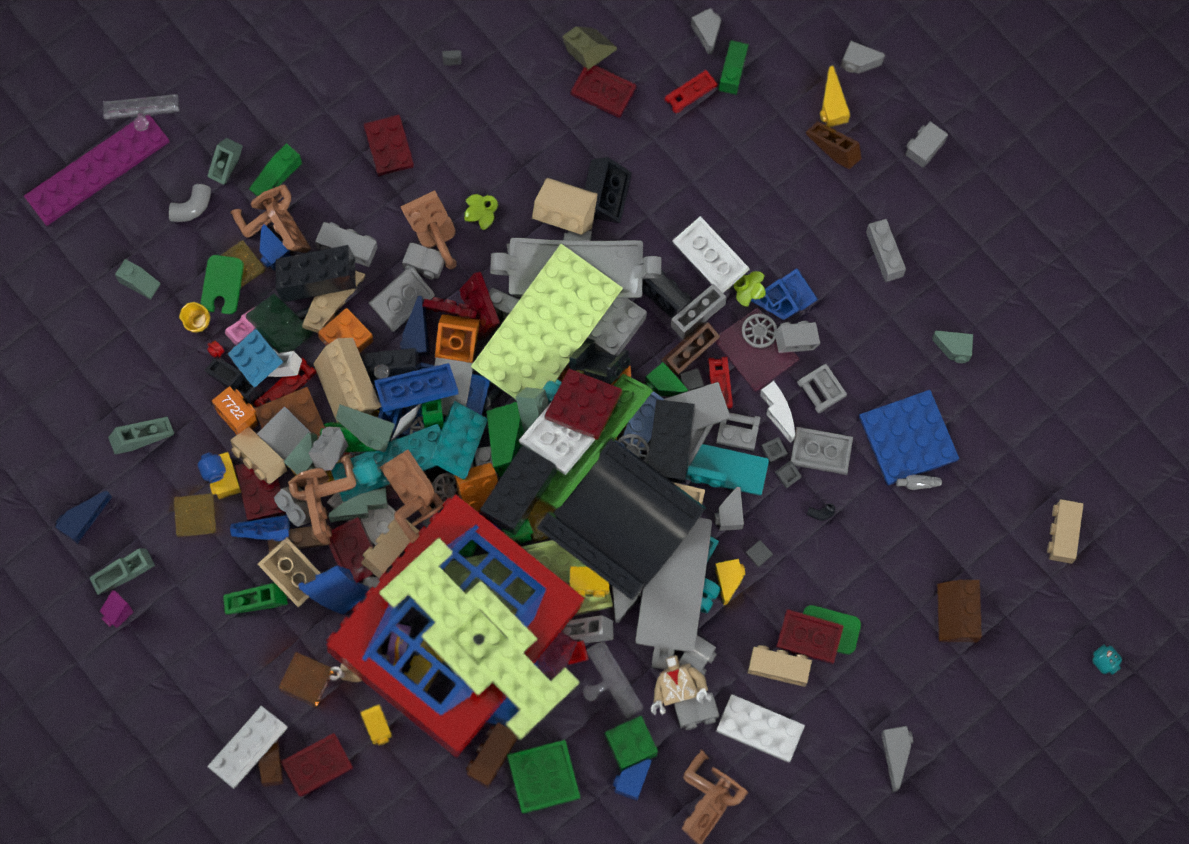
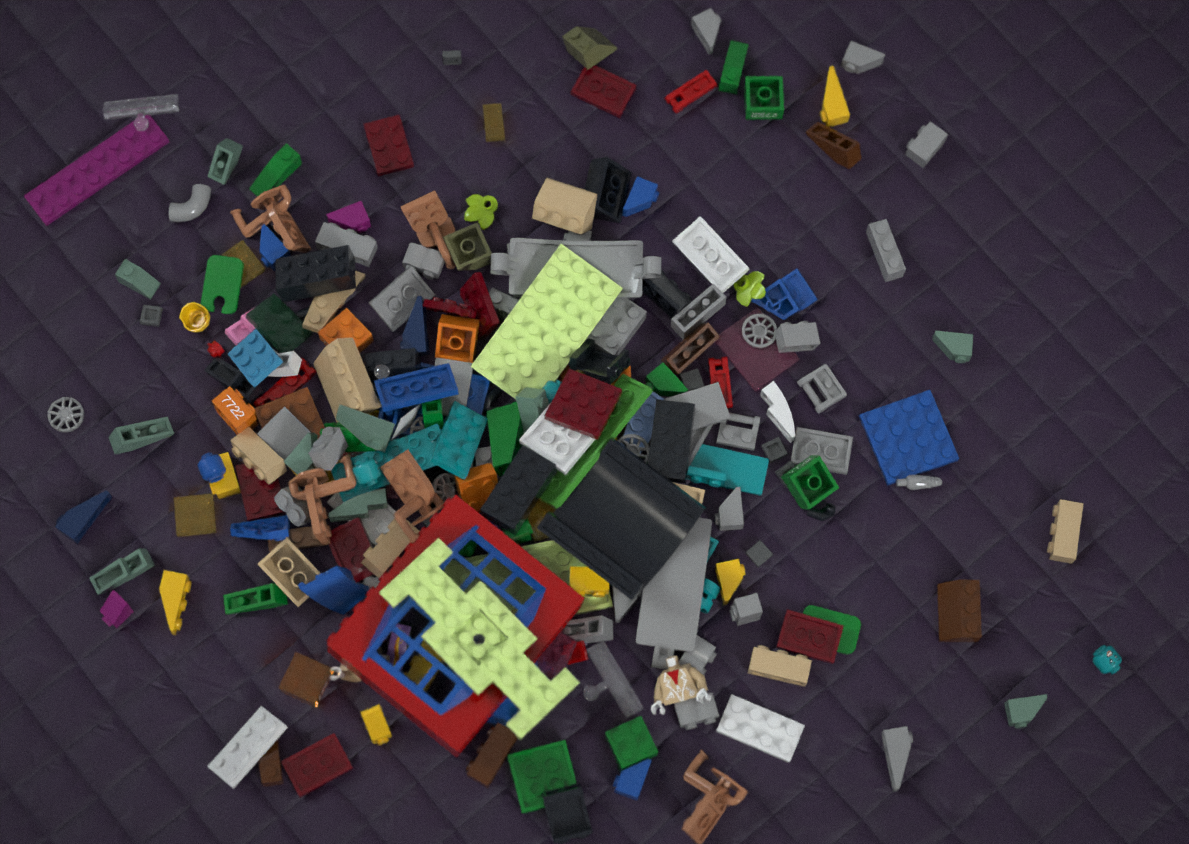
(65, 414): none -> light grey wheel
(151, 315): none -> dark grey tile
(173, 593): none -> yellow slope
(351, 217): none -> magenta slope
(468, 248): none -> olive slope
(493, 122): none -> clear yellow plate
(567, 813): none -> black panel
(641, 196): none -> blue slope
(746, 609): none -> light grey brick
(763, 97): none -> green brick
(810, 482): none -> green brick
(1023, 710): none -> sand green slope

